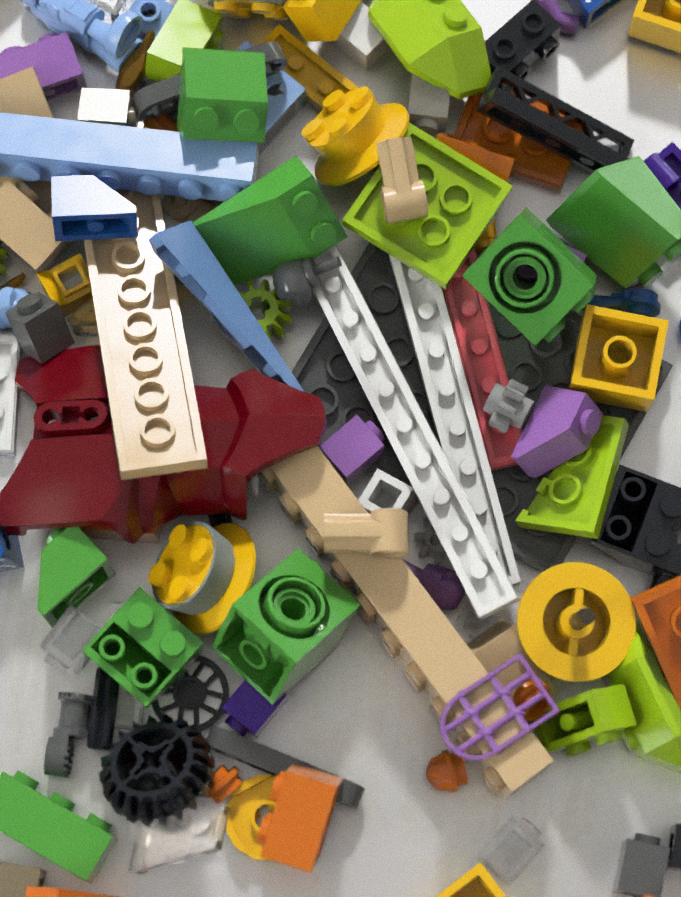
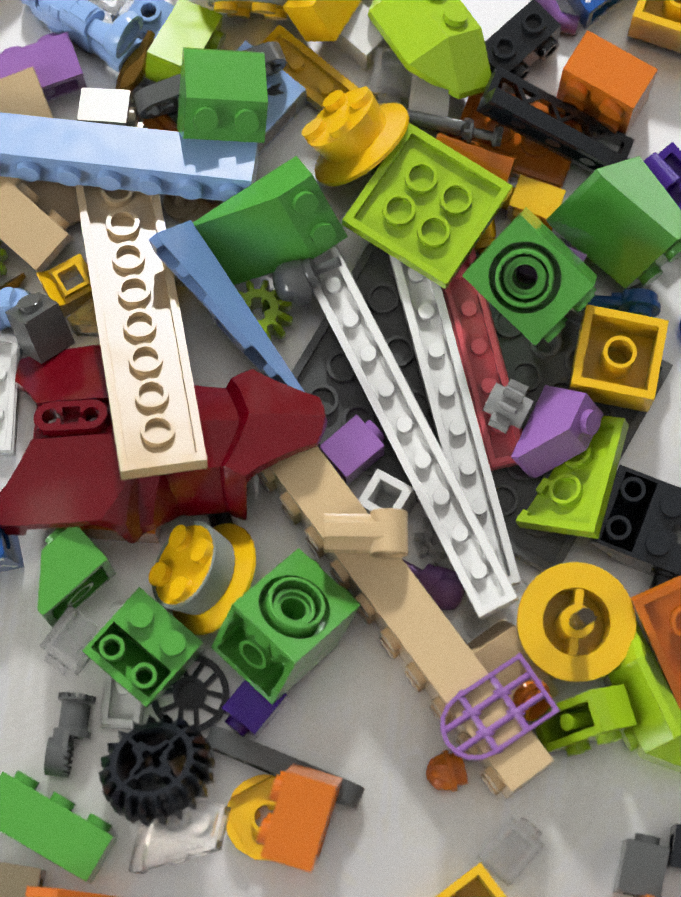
(90, 210): slope -> none
(102, 711): black axle -> none
(224, 783): orange plate -> none
(390, 78): none -> clear brick
(402, 190): tan piece -> none
(456, 127): none -> dark grey piece
(536, 196): none -> yellow window
(606, 83): none -> orange brick

